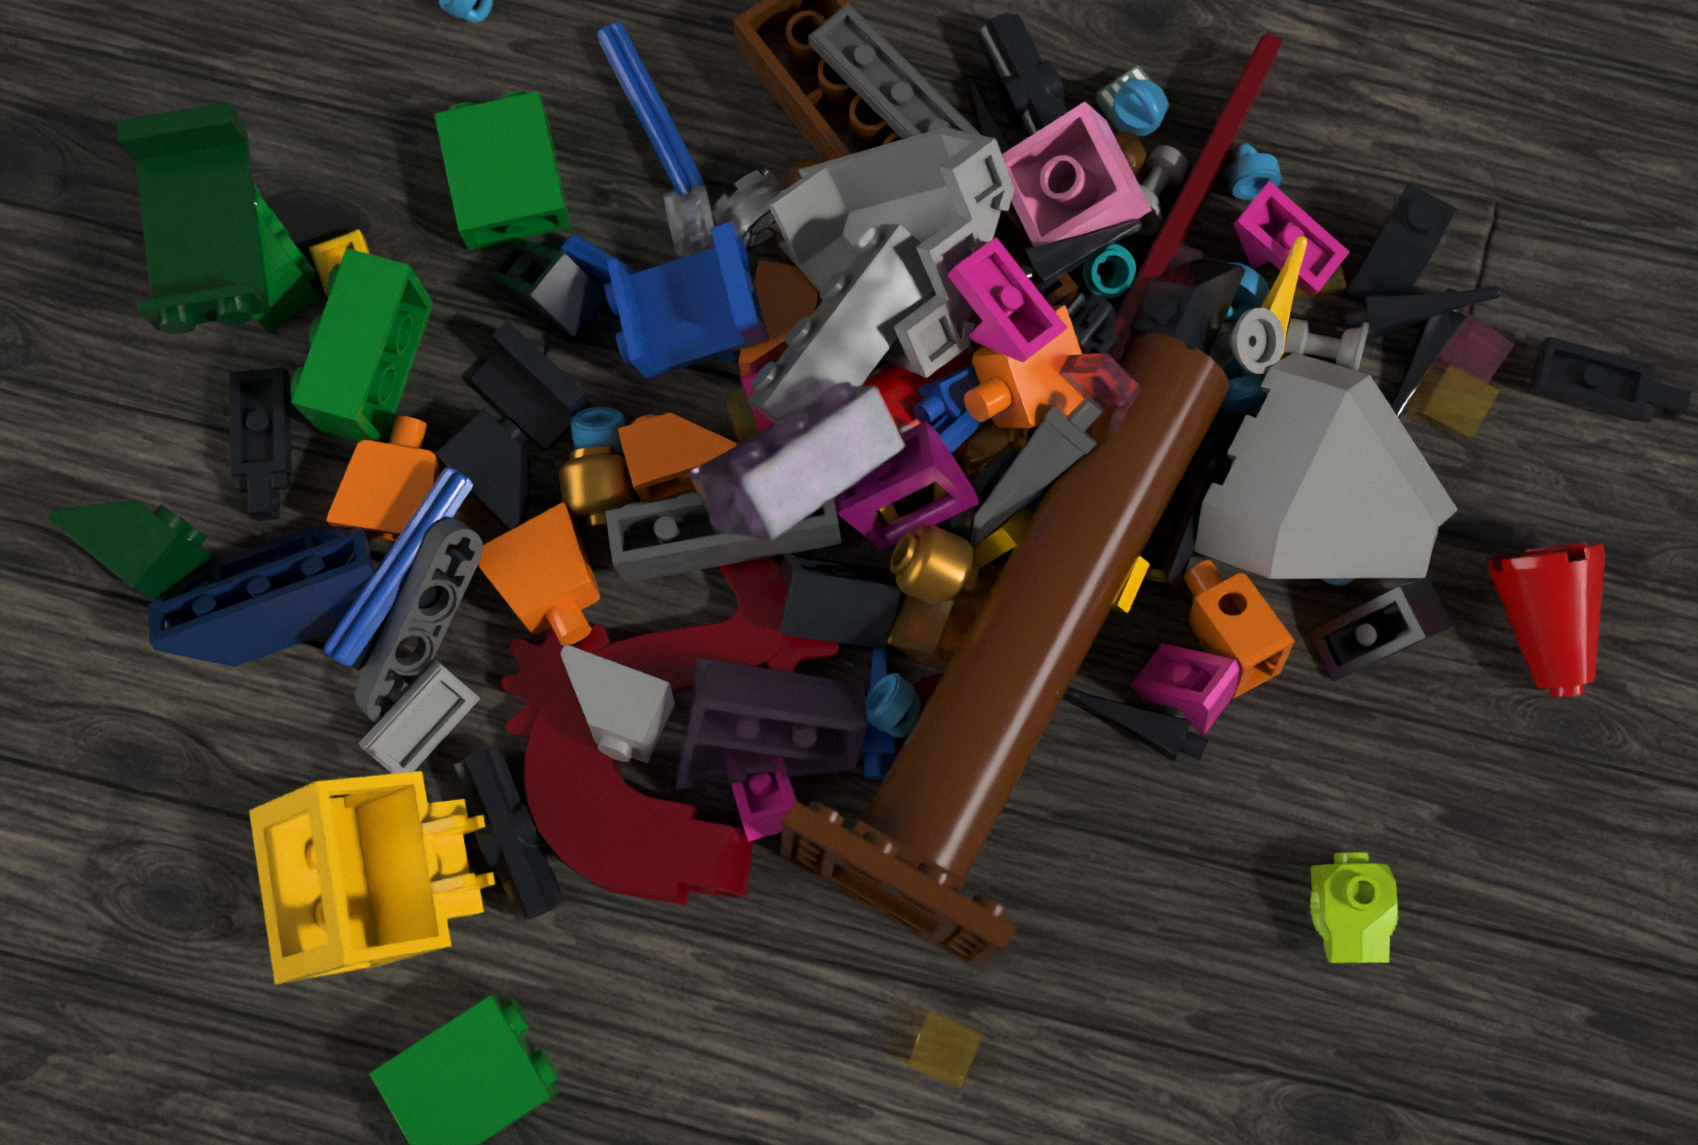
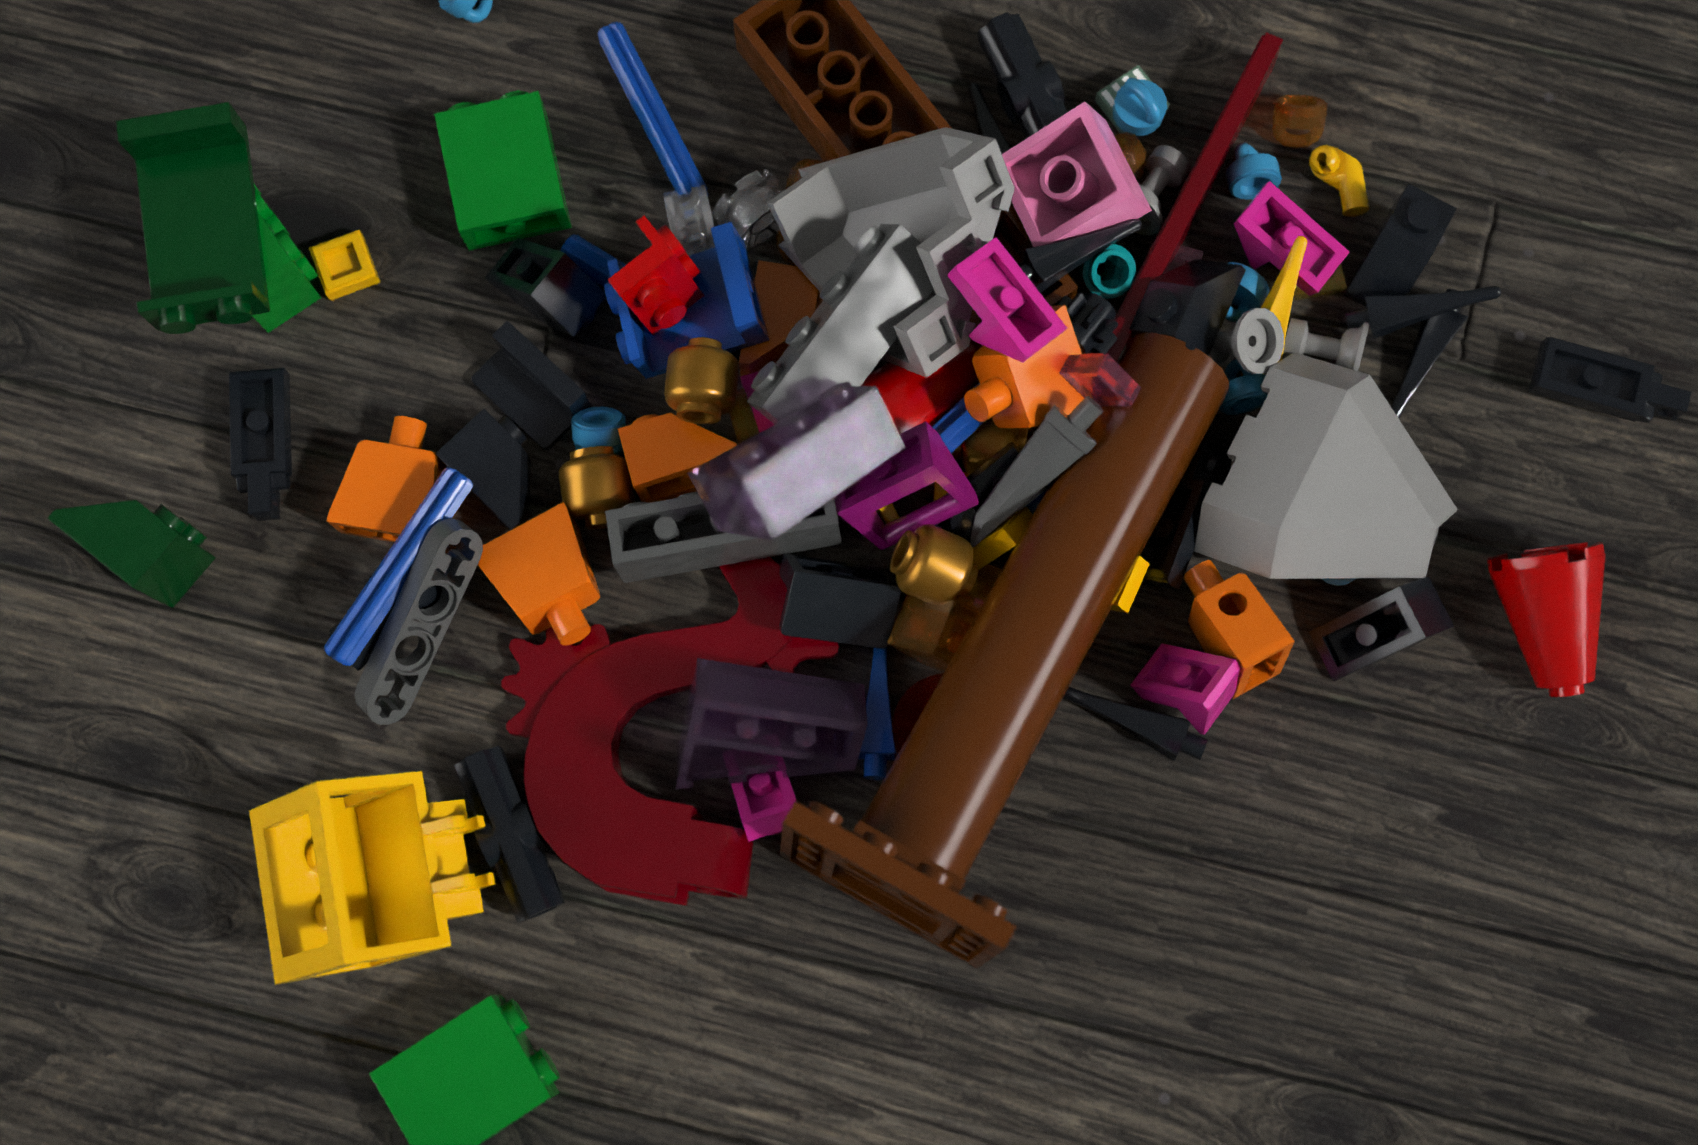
(263, 597): dark blue wedge -> none
(362, 348): green brick -> none
(419, 720): light grey tile -> none
(619, 703): light grey slope -> none
(659, 280): none -> red bracket
(701, 381): none -> pearl gold head
(883, 76): dark grey tile -> none
(889, 703): dark azure tile -> none
(944, 1049): clear yellow tile -> none
(945, 395): blue piece -> none
(1299, 113): none -> clear orange tile
(1344, 175): none -> yellow arm
(1354, 908): lime hand -> none
(1460, 400): clear yellow tile -> none
(1476, 349): clear pink tile -> none

